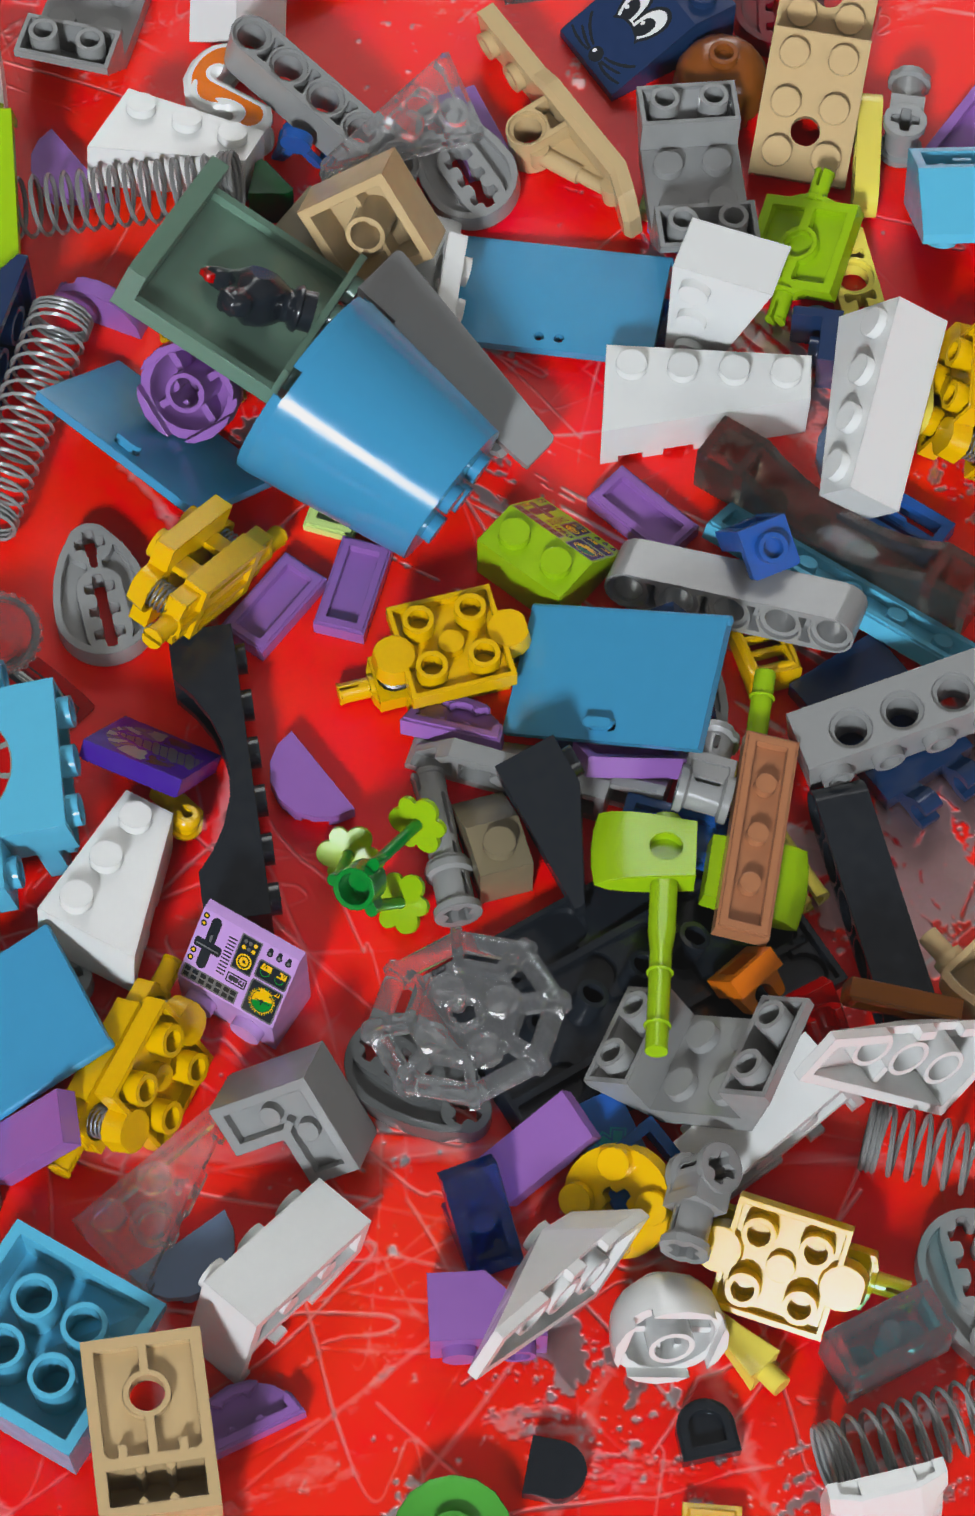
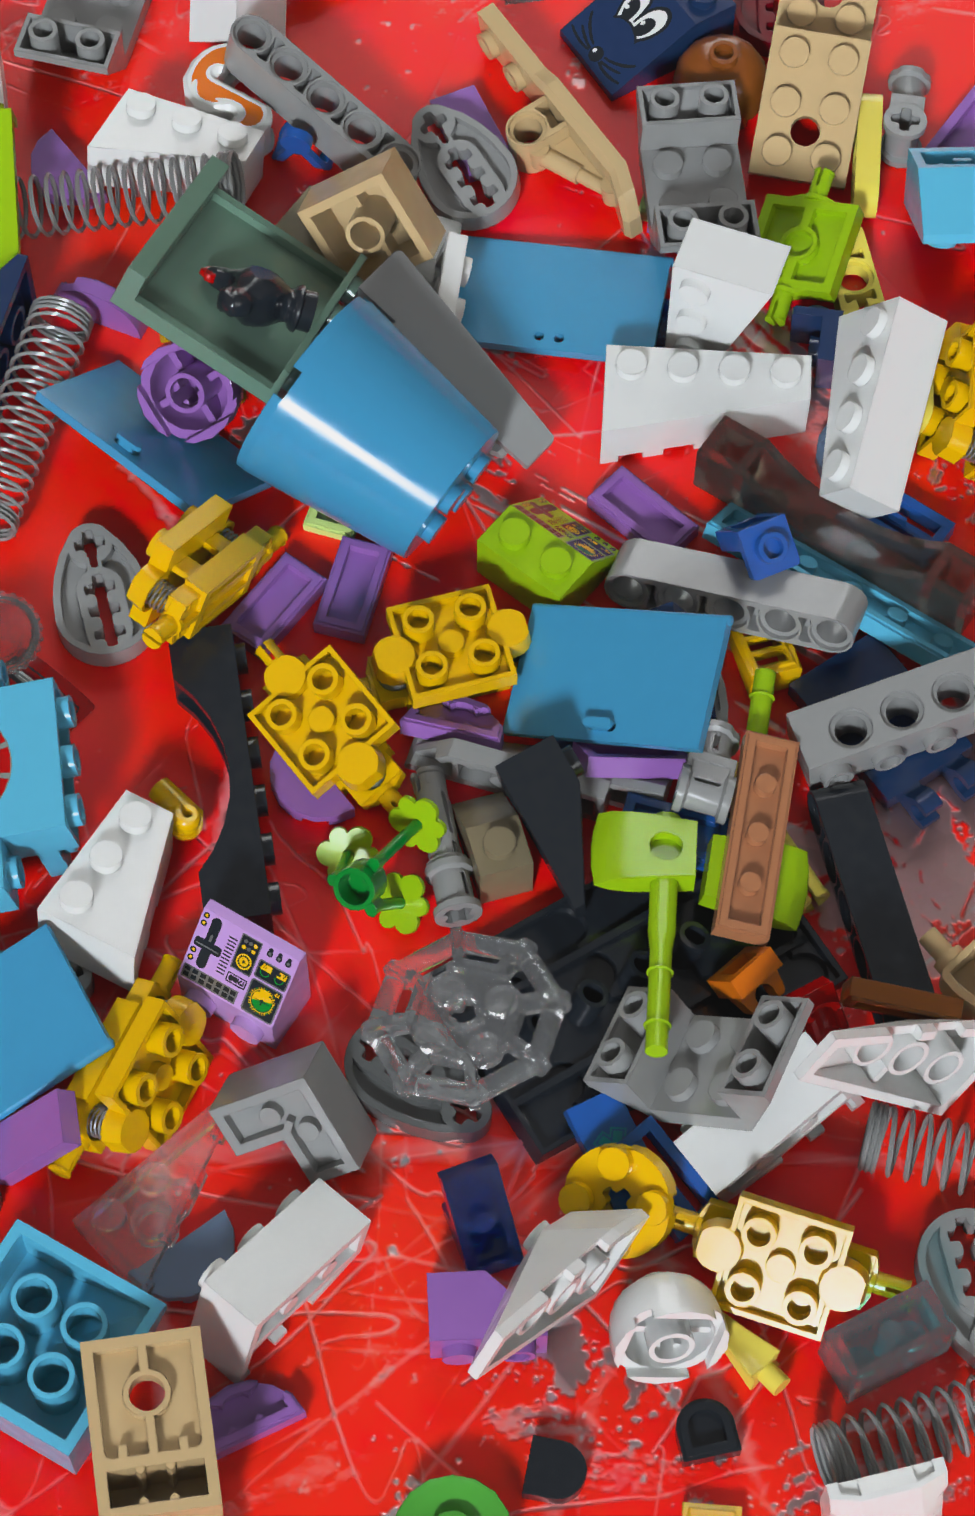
(149, 756): dark purple tile -> none
(269, 193): dark green slope -> none
(328, 727): none -> yellow piece
(420, 120): clear wing -> none
(542, 1146): medium lavender tile -> none
(696, 1193): light grey connector -> none

